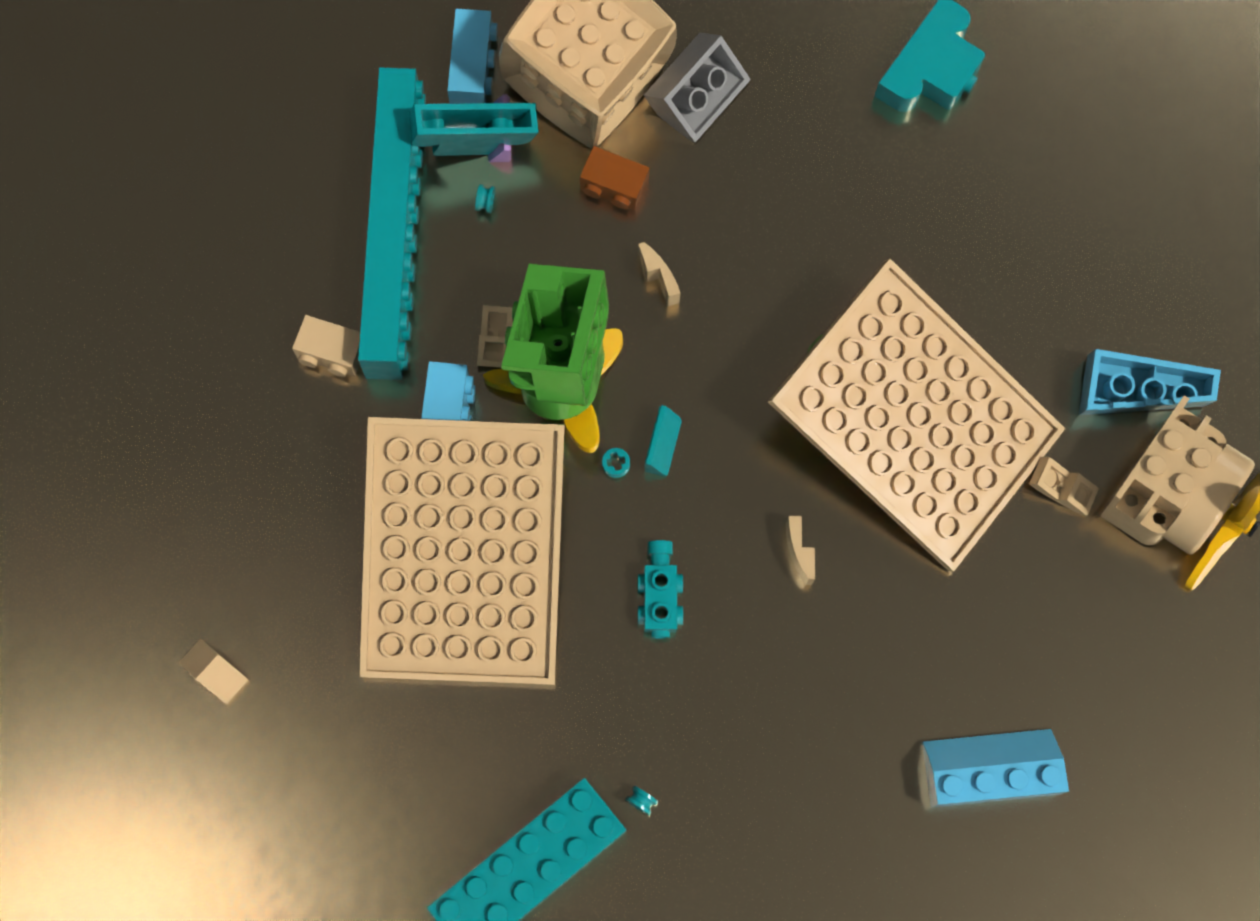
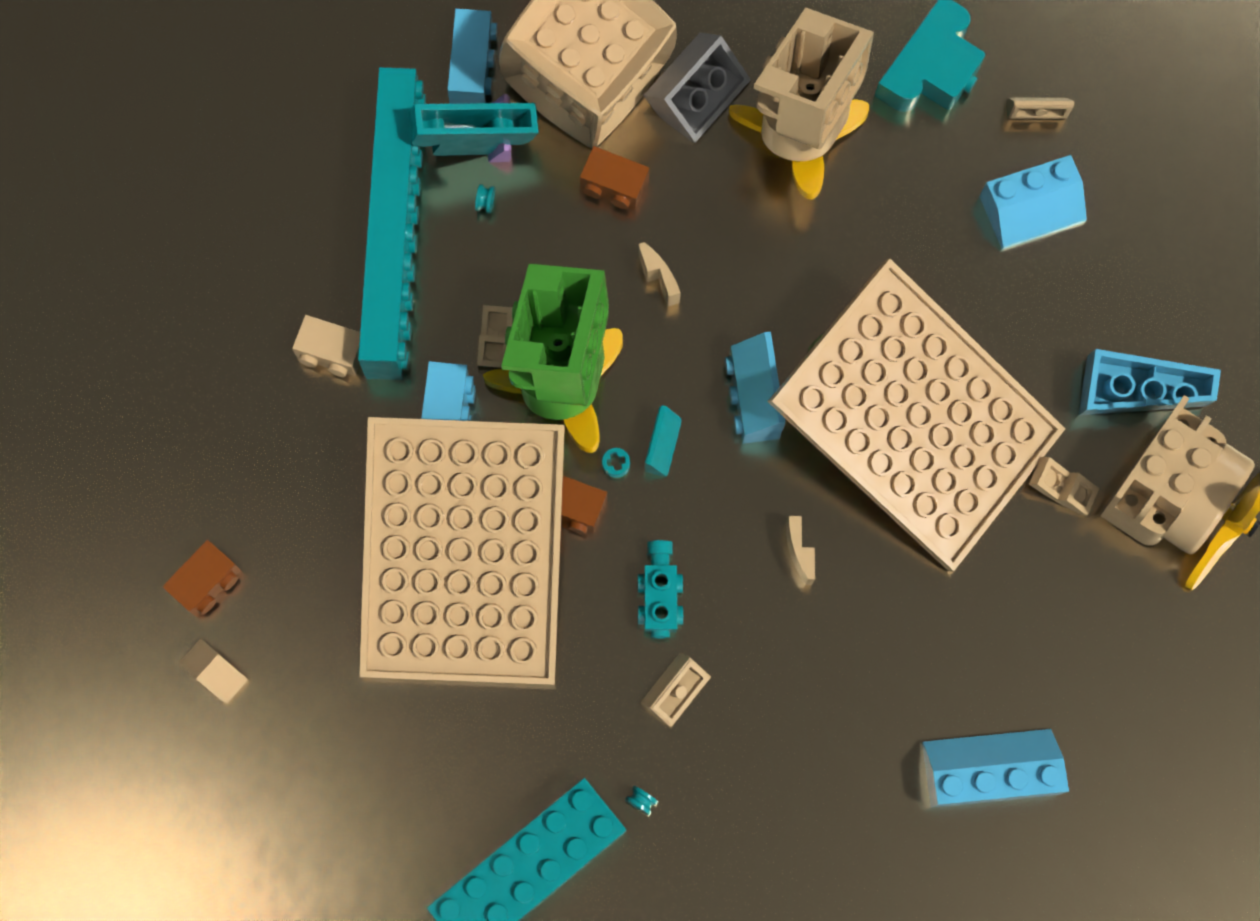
(202, 579): none -> dark orange brick
(581, 505): none -> dark orange brick
(675, 689): none -> tan slope
(754, 383): none -> medium azure slope
(810, 94): none -> tan brick
(1035, 202): none -> medium azure slope
(1039, 108): none -> tan slope

